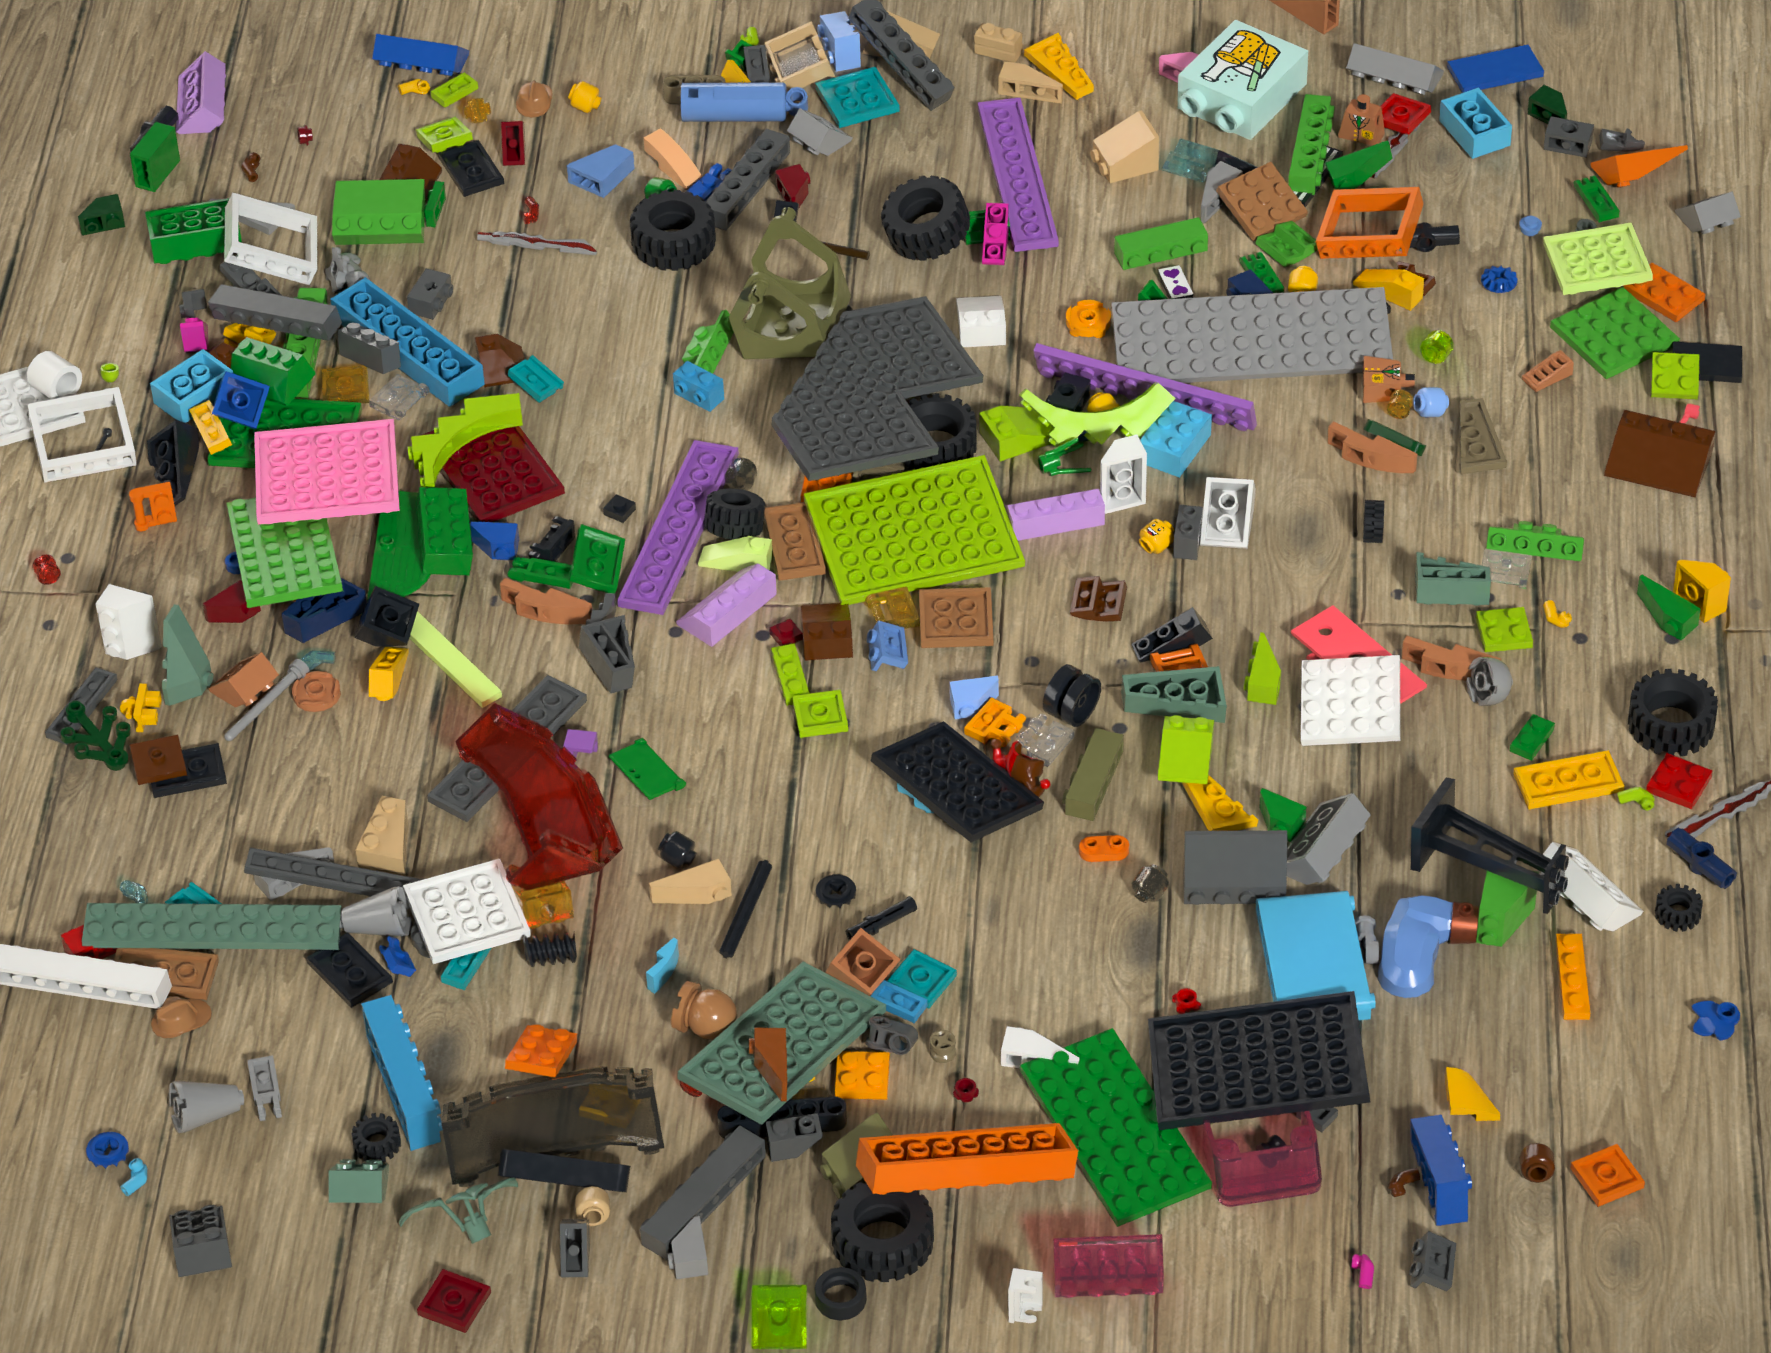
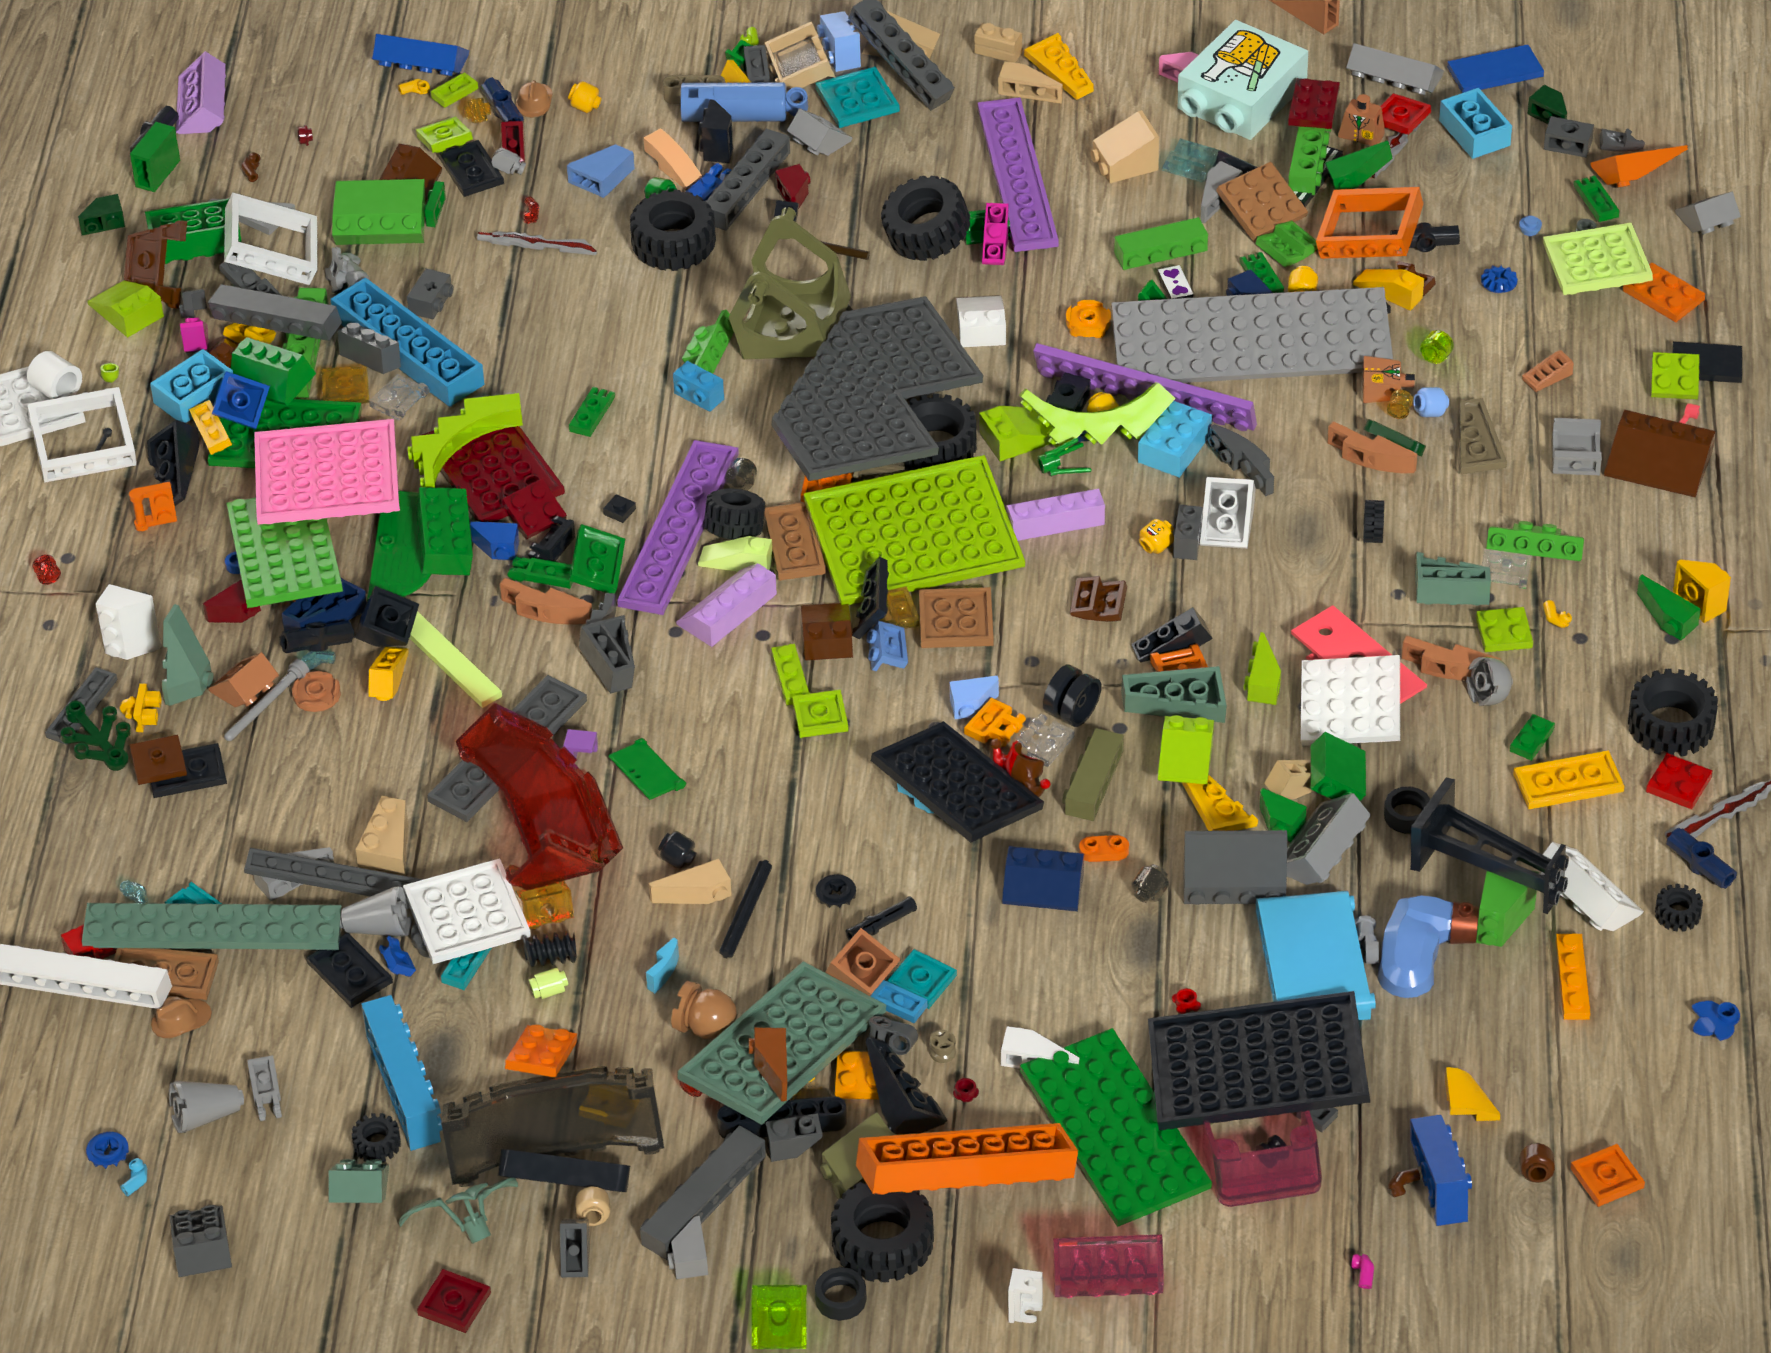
(128, 306): none -> lime slope
(147, 259): none -> reddish brown wing
(316, 637): none -> black piece
(497, 357): reddish brown slope -> none
(501, 101): none -> dark blue piece
(507, 161): none -> light grey arm
(533, 508): none -> dark red plate
(535, 378): teal plate -> none
(548, 983): none -> yellowish green brick
(591, 412): none -> green hinge
(716, 134): none -> black slope
(786, 633): dark red plate -> none
(875, 597): none -> black wing
(899, 1095): none -> black wedge
(1043, 878): none -> dark blue slope
(1124, 474): white slope -> none
(1243, 454): none -> dark grey slope
(1290, 778): none -> tan slope
(1314, 103): none -> dark red plate
(1337, 768): none -> green brick
(1400, 796): none -> black tyre
(1433, 1261): dark grey bracket -> none
(1576, 446): none -> light grey panel
(1614, 332): bright green plate -> none
(1638, 795): lime arm -> none

